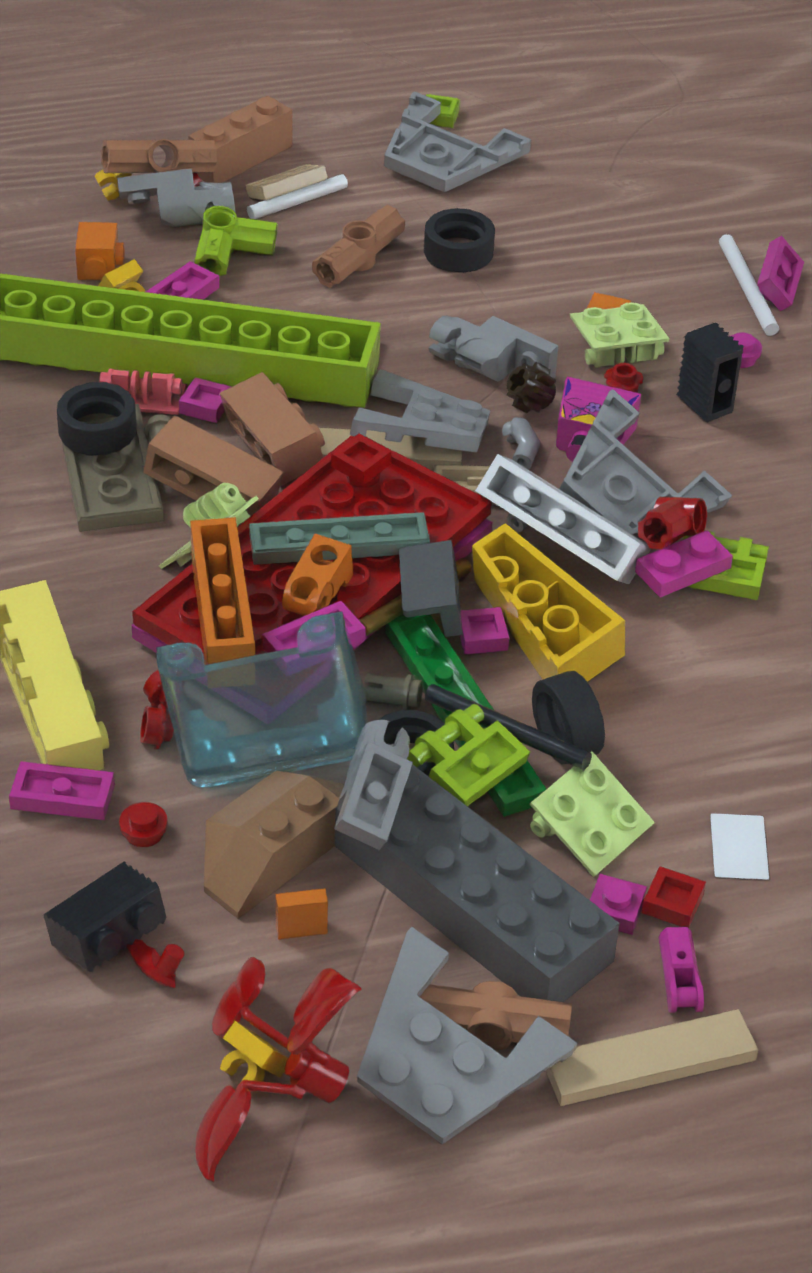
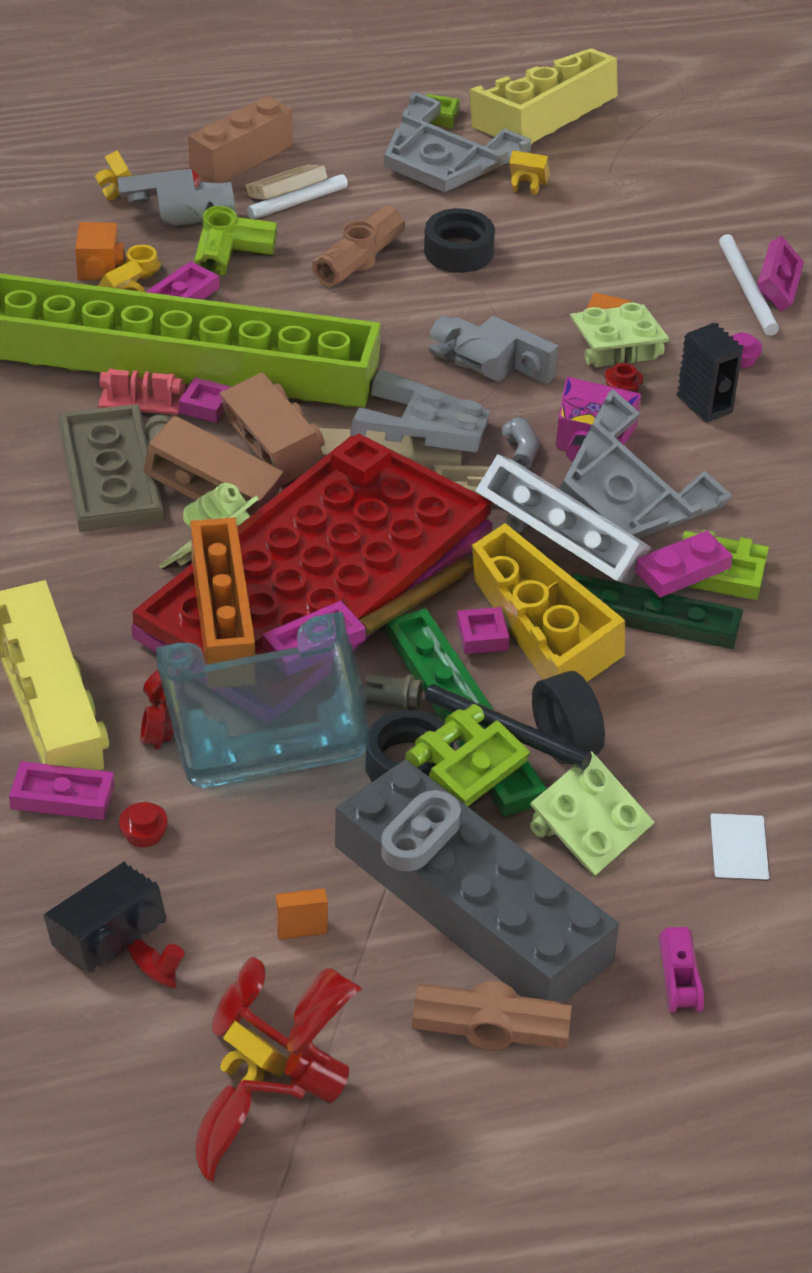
(96, 438): black tyre -> none
(137, 156): nougat piece -> none
(146, 257): none -> yellow plate
(268, 838): medium nougat wedge -> none
(316, 579): orange leg -> none
(367, 534): sand green tile -> none
(374, 785): light grey plate -> none
(413, 838): none -> light grey plate
(431, 583): dark grey panel -> none
(434, 1066): light grey wing -> none
(528, 168): none -> yellow tile
(531, 387): dark brown gear -> none
(546, 96): none -> light yellow wedge
(619, 900): dark pink plate -> none
(653, 1057): tan tile -> none
(668, 615): none -> dark green tile
(672, 520): red piece -> none
(673, 897): red plate -> none

